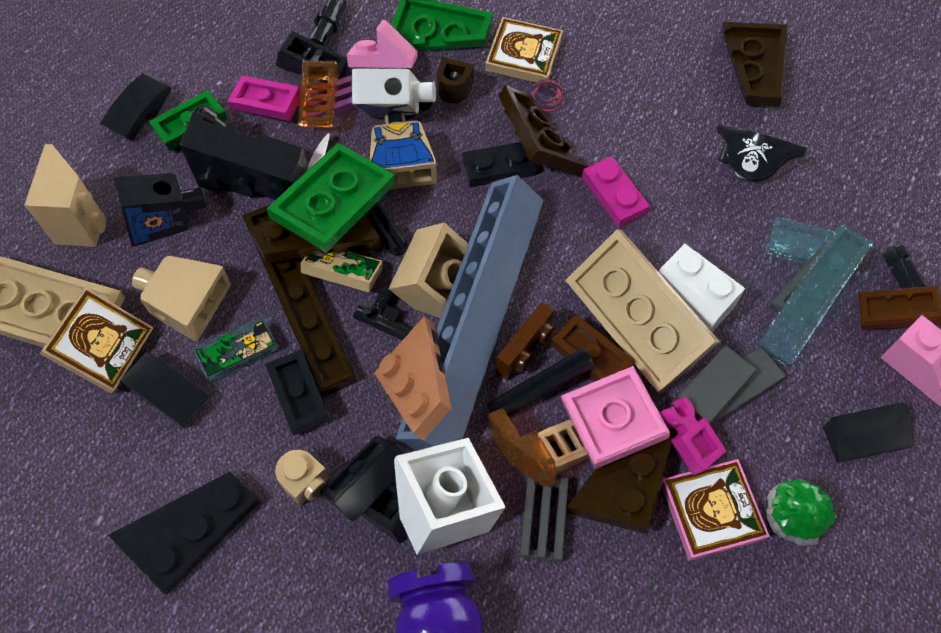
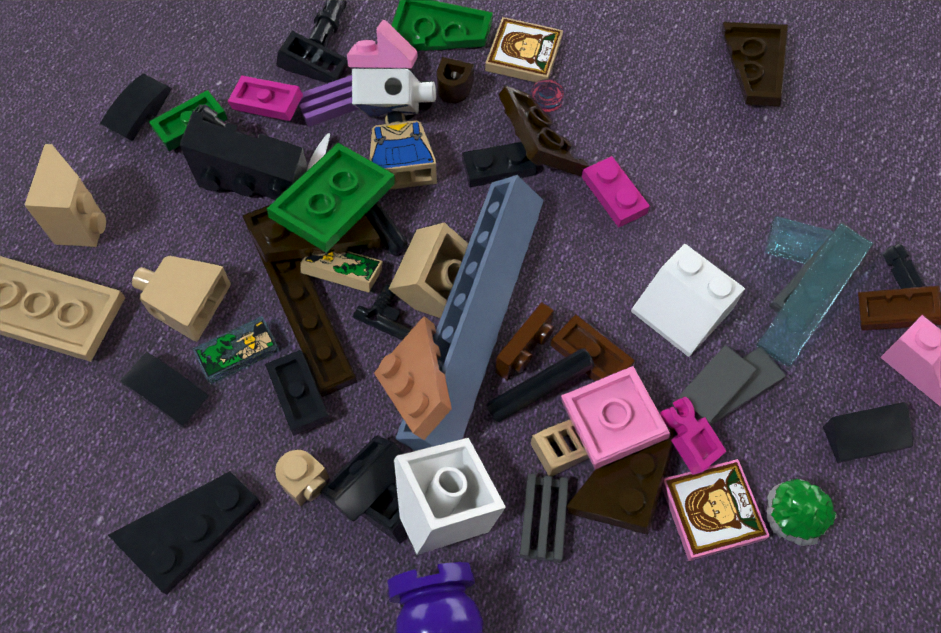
(97, 340): tile -> none
(155, 206): black torso -> none
(323, 71): clear orange slope -> none
(524, 452): clear orange slope -> none
(641, 311): tan plate -> none
(755, 155): black hat -> none

